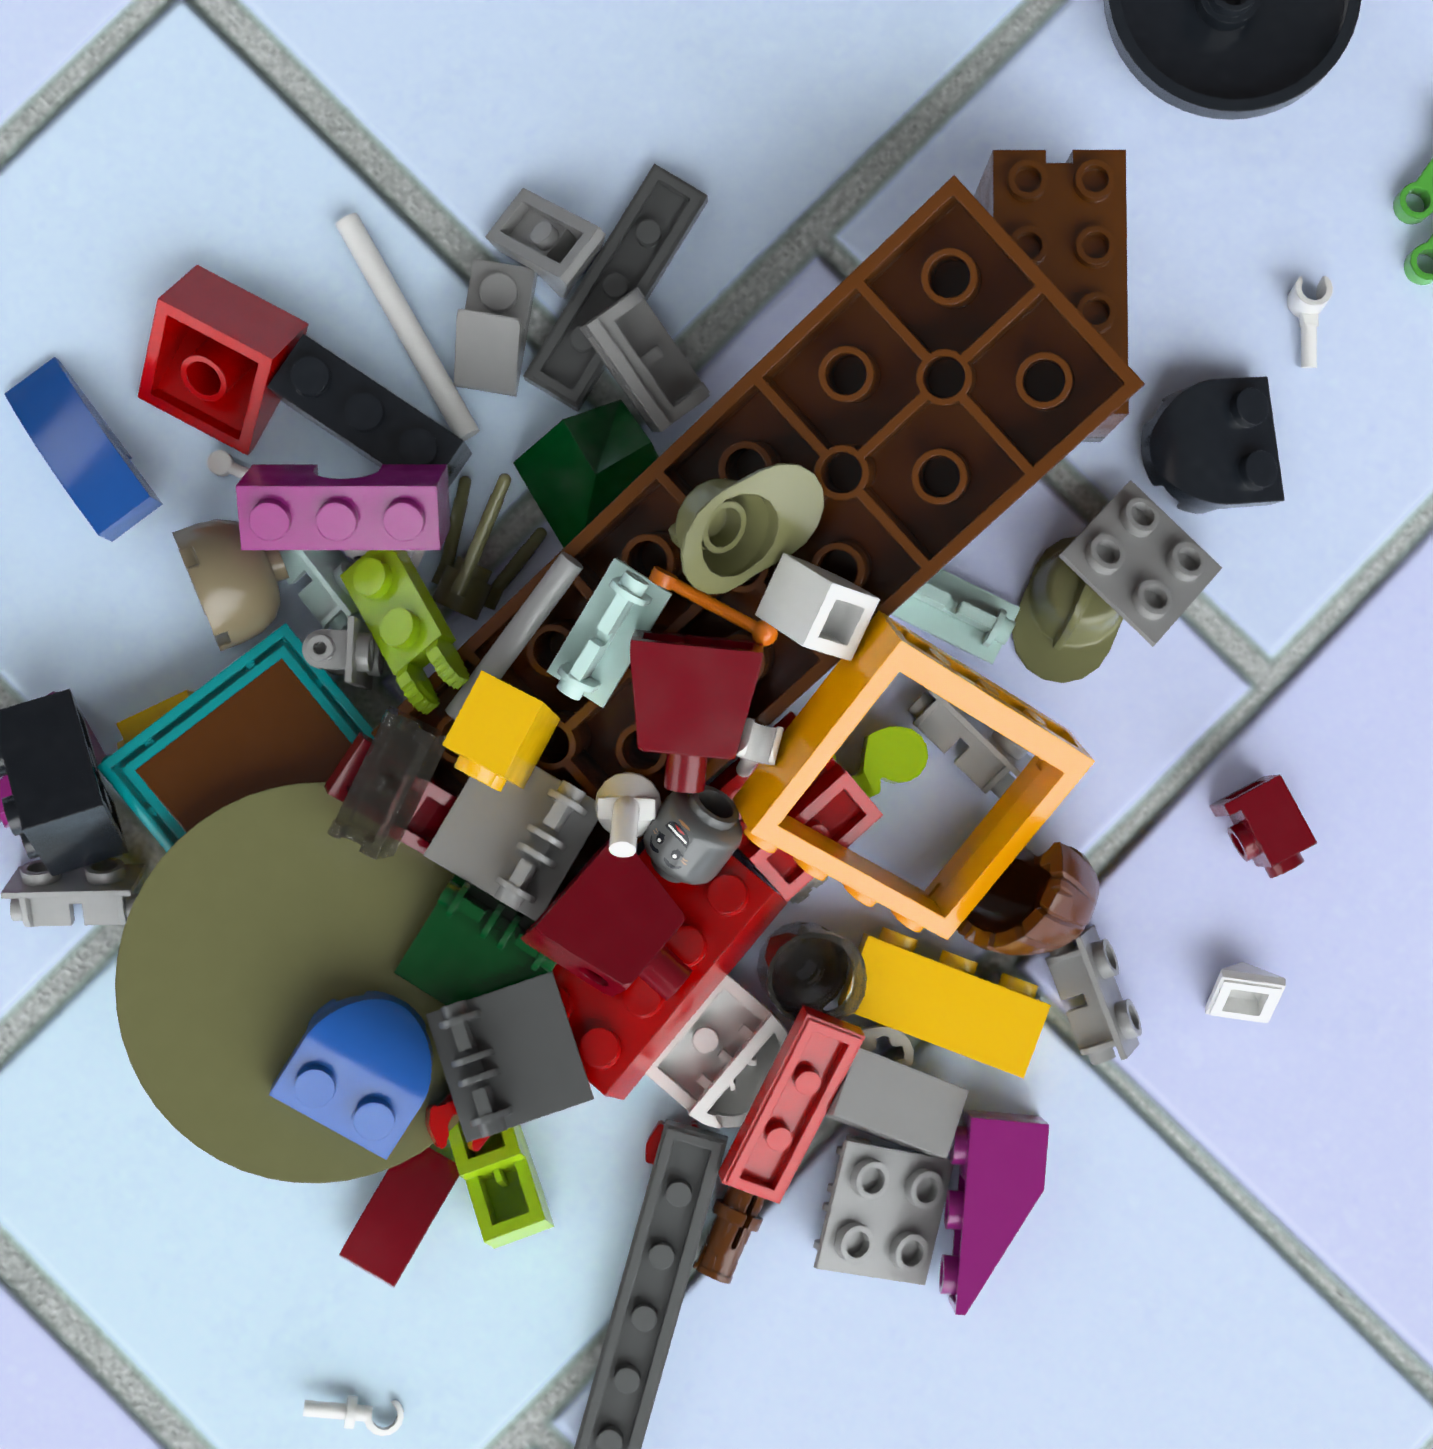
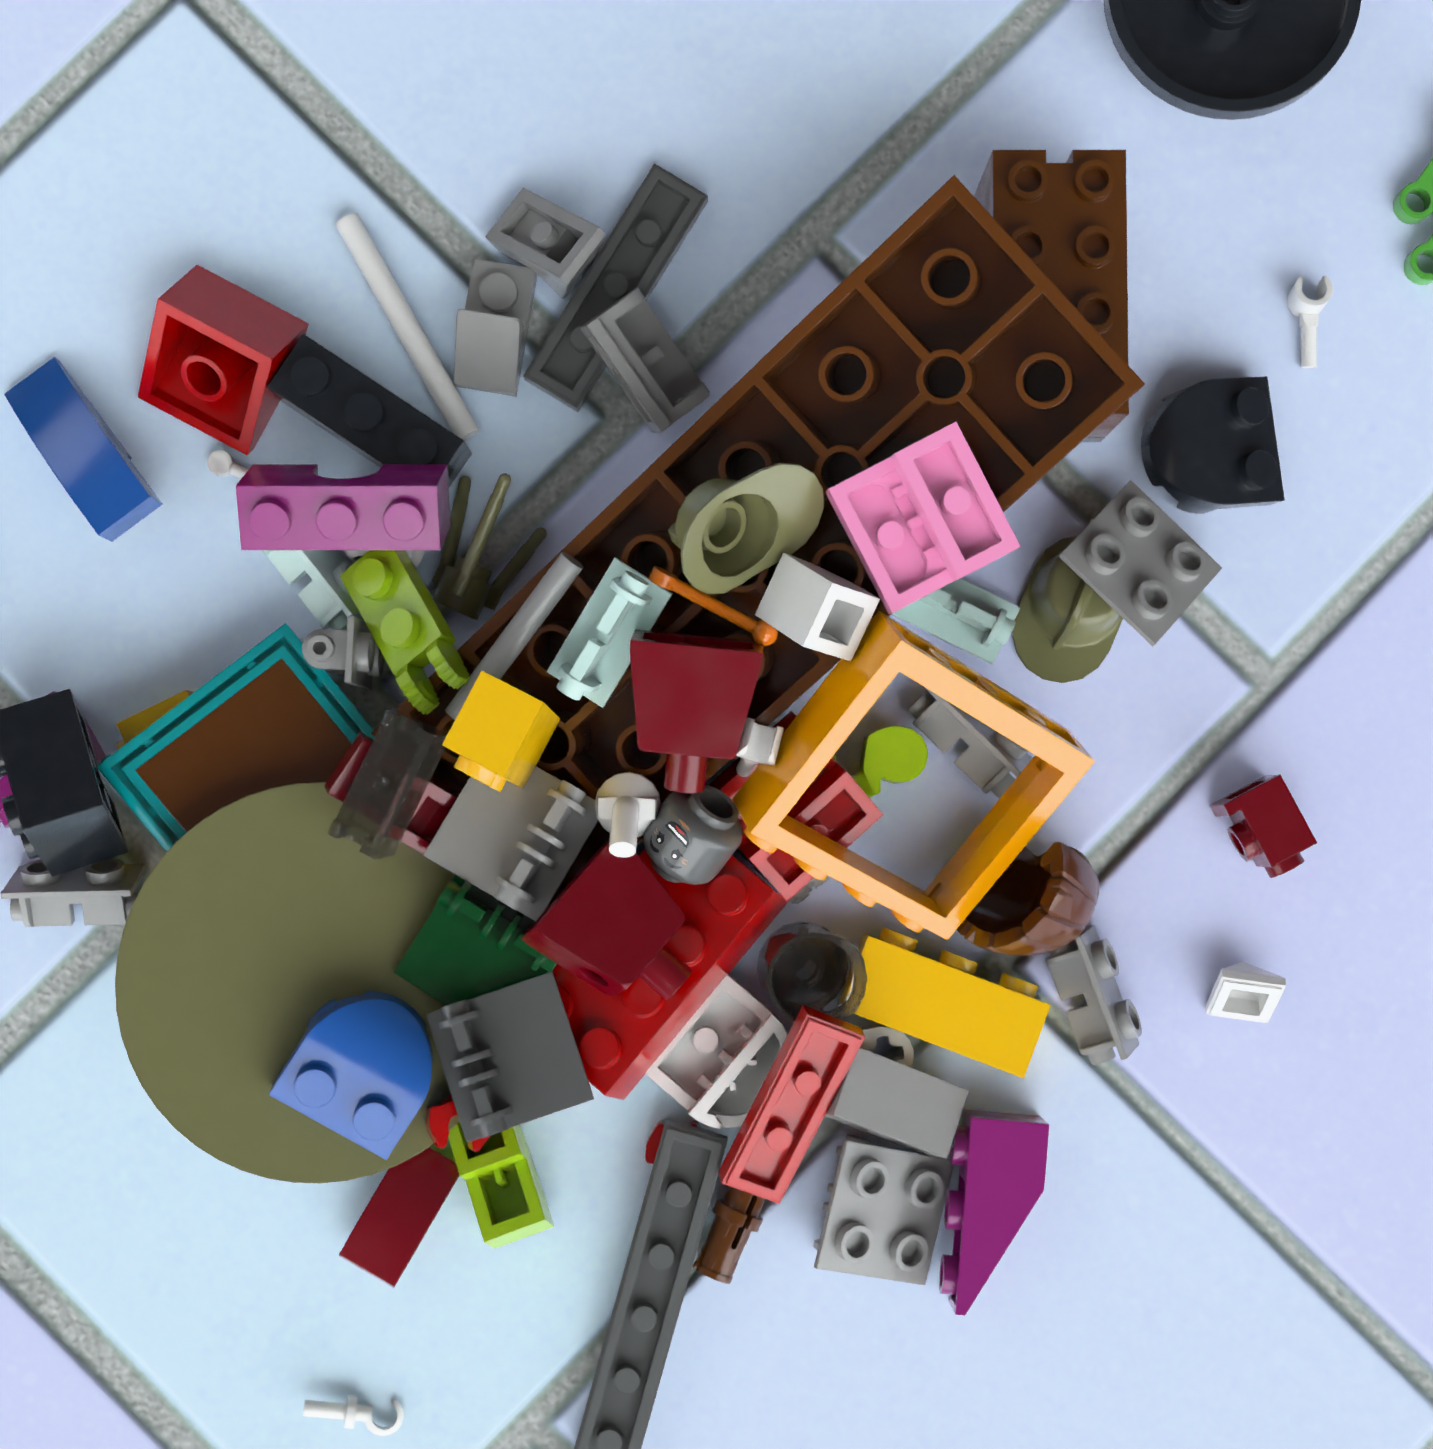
(232, 584): dark tan cylinder -> none
(585, 466): dark green slope -> none
(922, 518): none -> bright pink slope

